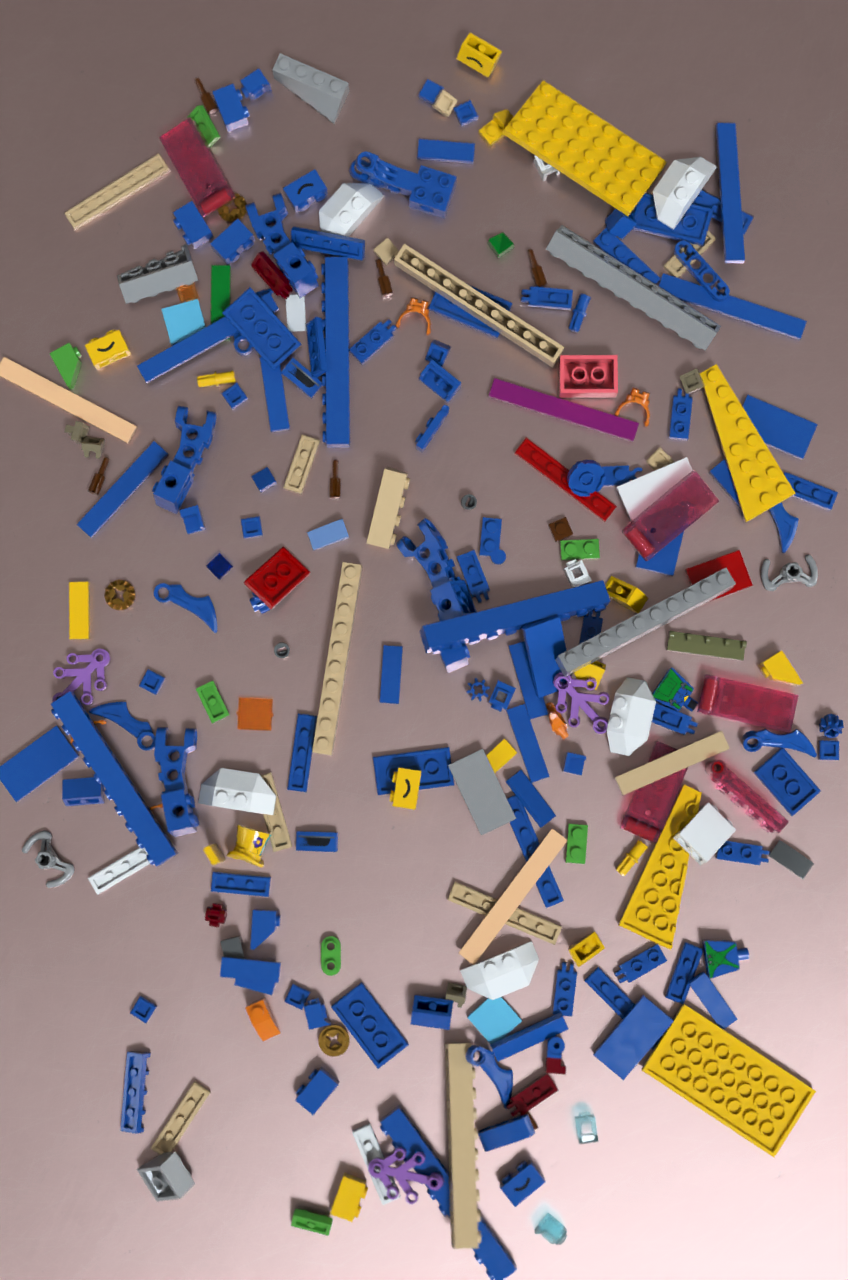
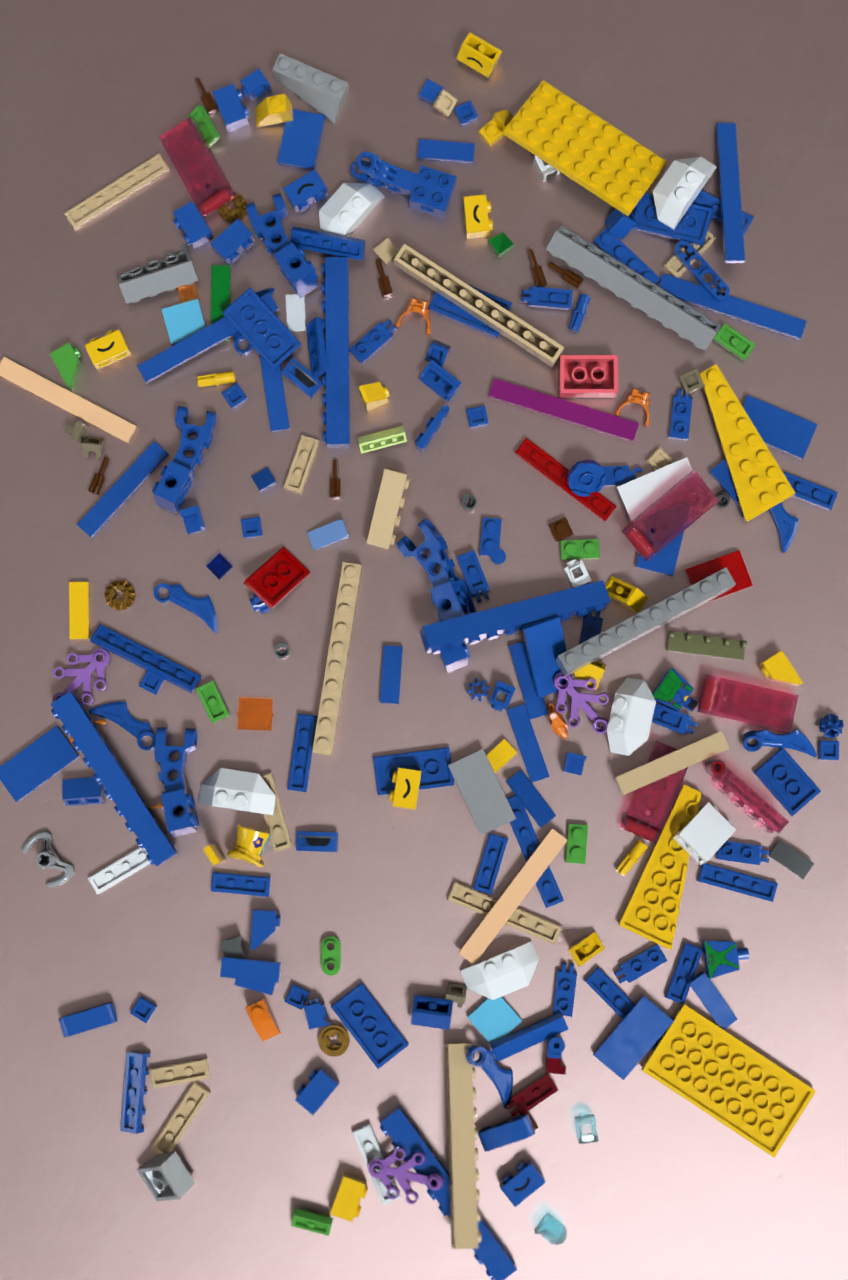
(88, 1019): none -> blue beam
(145, 658): none -> blue tile
(179, 1073): none -> tan tile
(216, 915): dark red gear -> none
(271, 275): dark red hinge -> none
(274, 110): none -> yellow slope
(301, 140): none -> blue tile
(373, 395): none -> yellow slope
(382, 439): none -> yellowish green piece
(476, 216): none -> yellow brick
(477, 416): none -> blue tile
(490, 863): none -> blue tile
(567, 275): none -> reddish brown axle
(726, 500): none -> dark grey hinge
(734, 342): none -> bright green plate
(737, 882): none -> blue tile
(790, 573): light grey piece -> none

